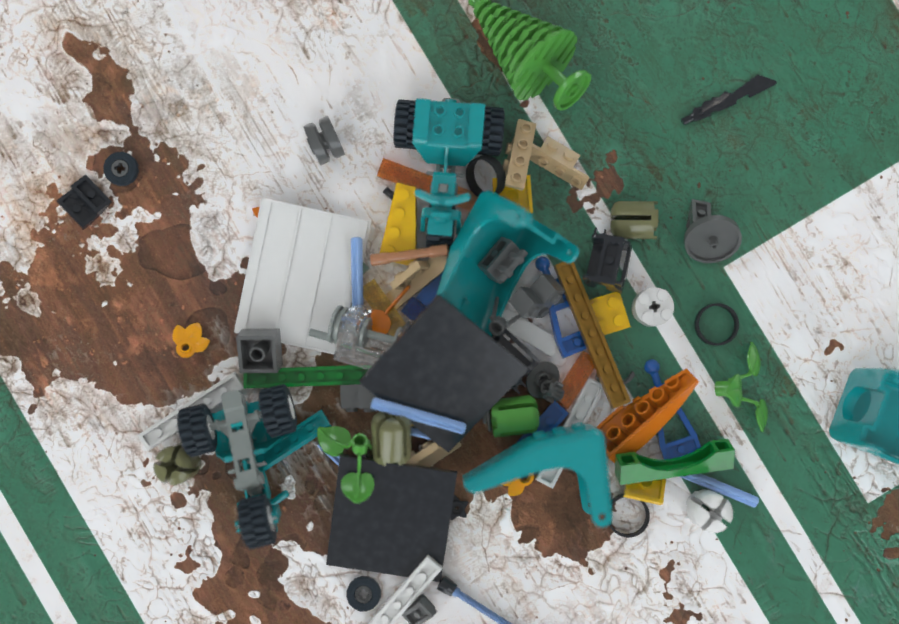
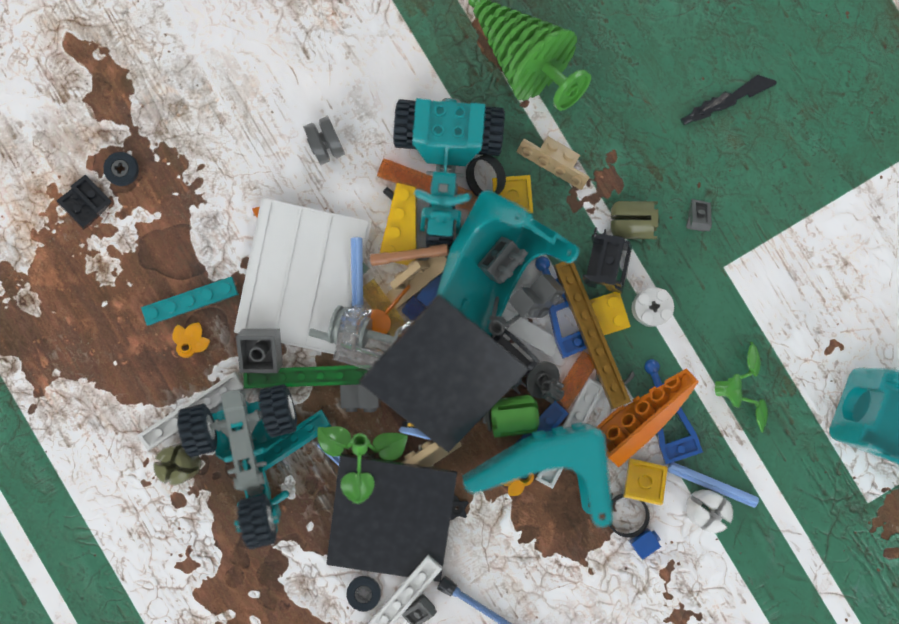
(189, 301): none -> teal plate
(390, 438): olive cylinder -> none
(418, 415): light blue axle -> none
(519, 155): tan bracket -> none
(645, 543): none -> blue brick
(711, 457): green arch -> none
(712, 239): dark grey piece -> none
(735, 318): black tyre -> none

